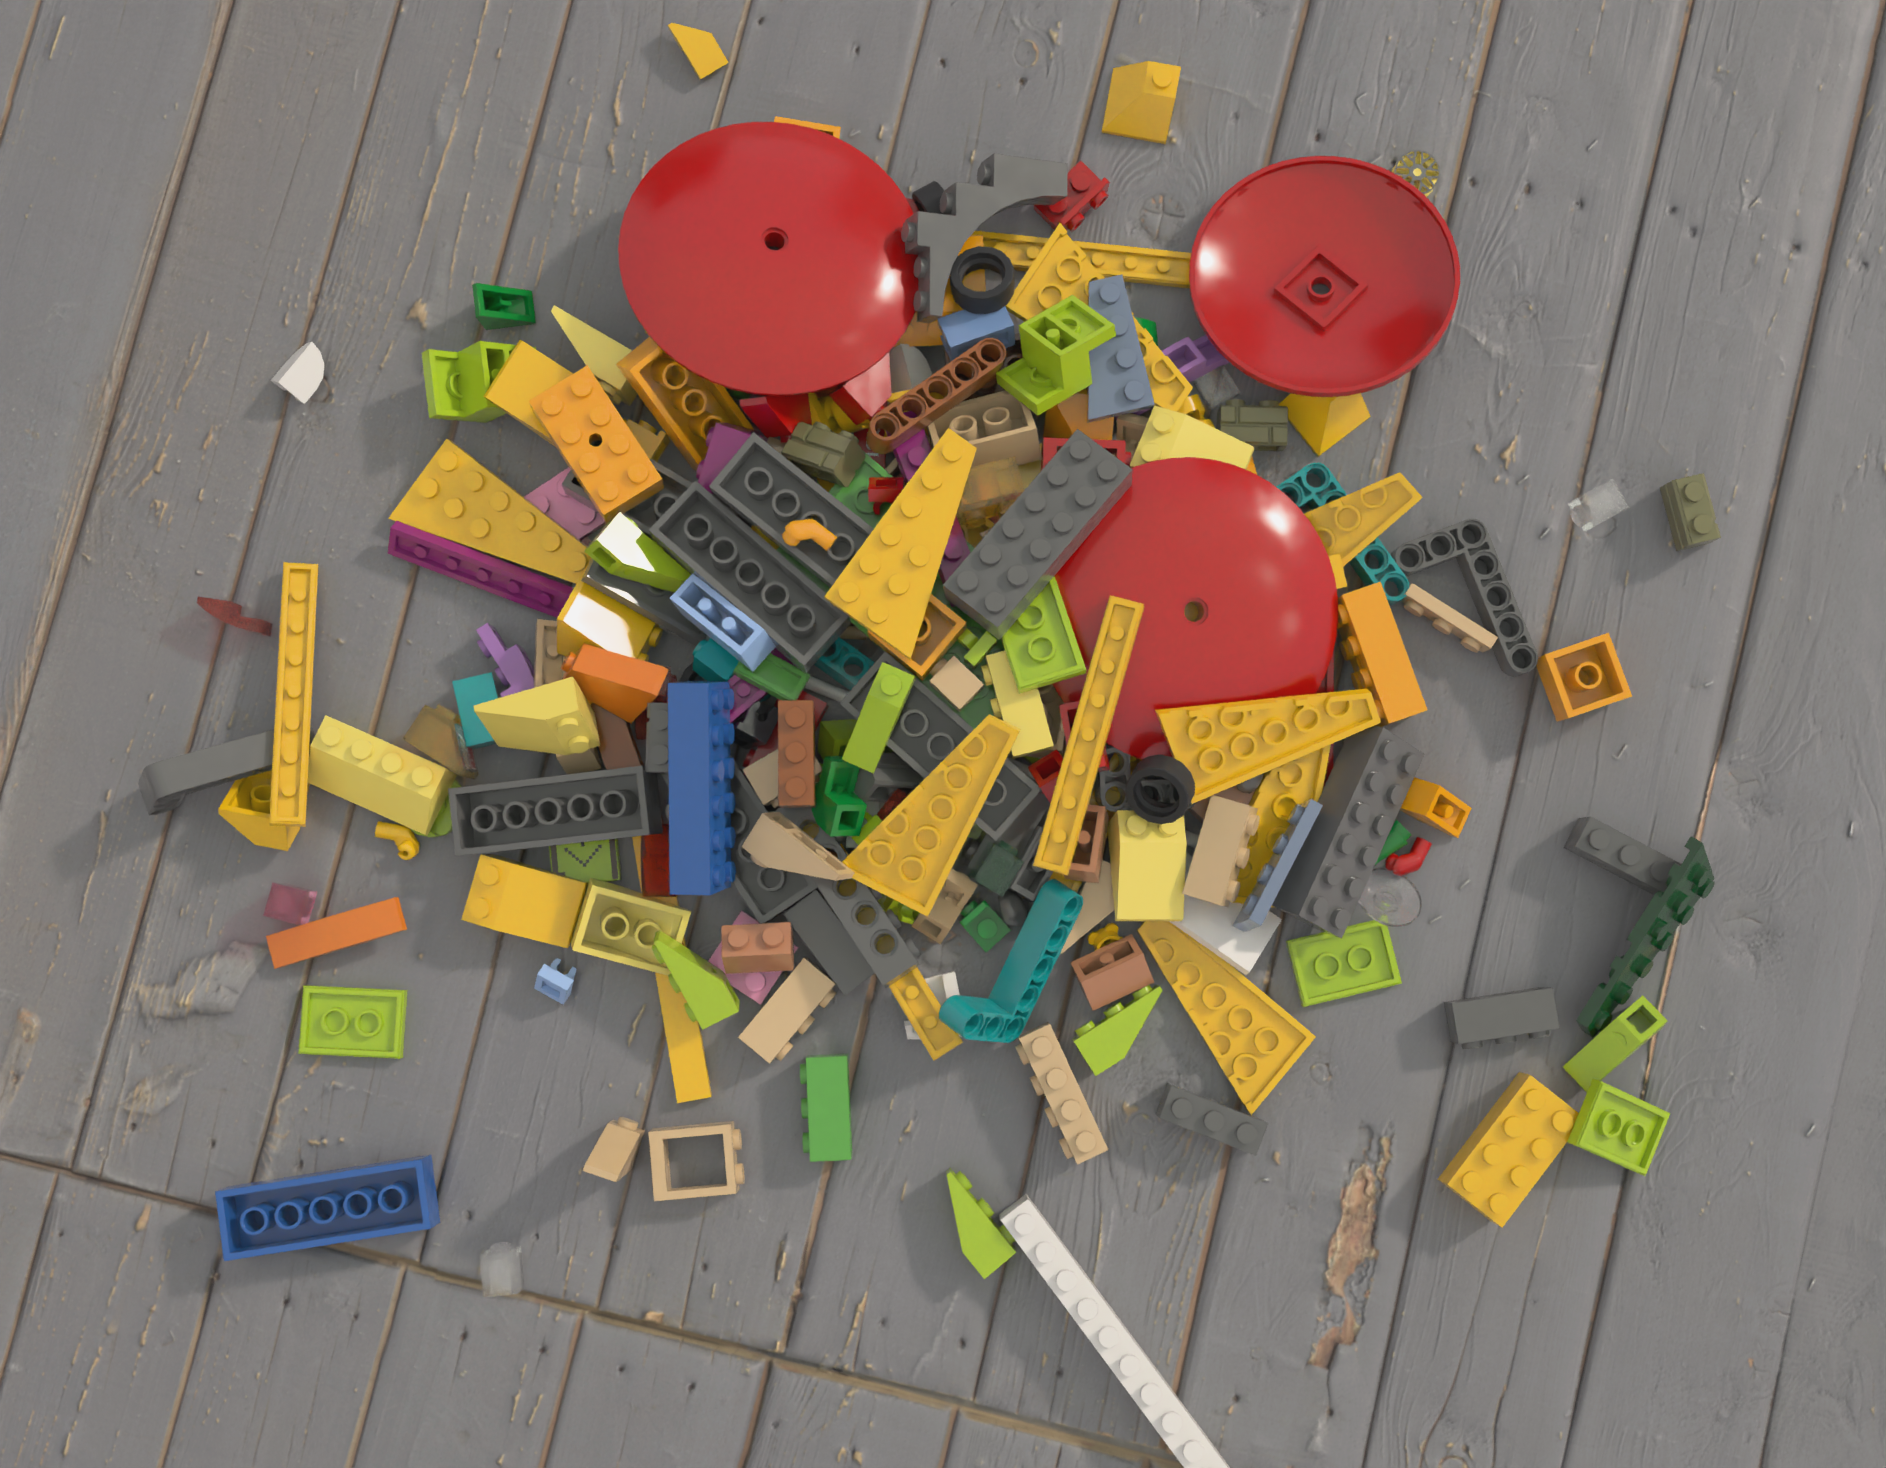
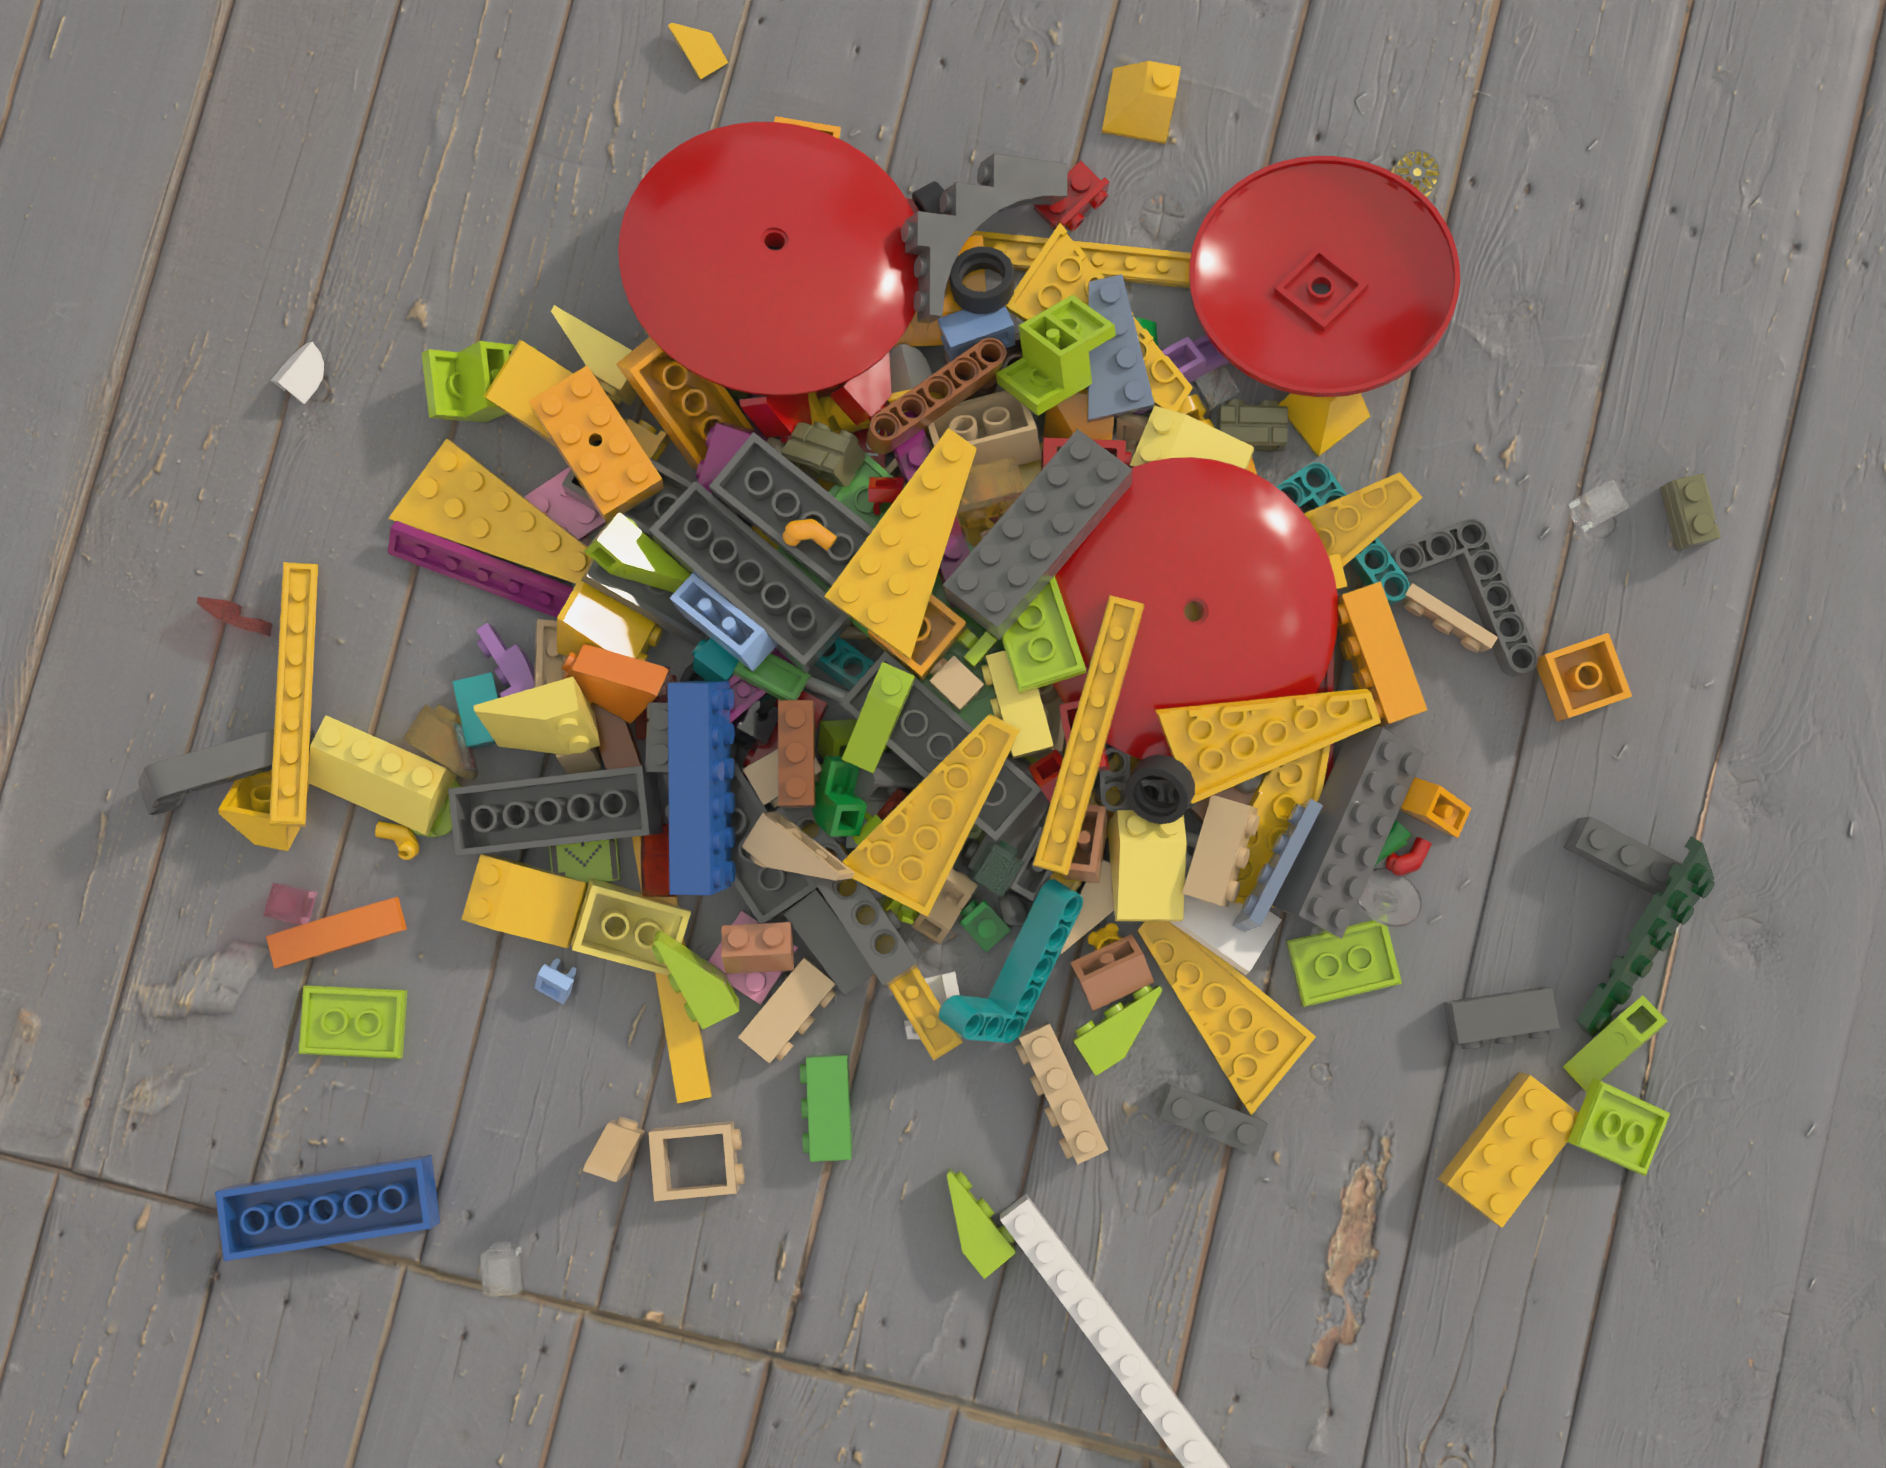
(503, 306): green slope -> none

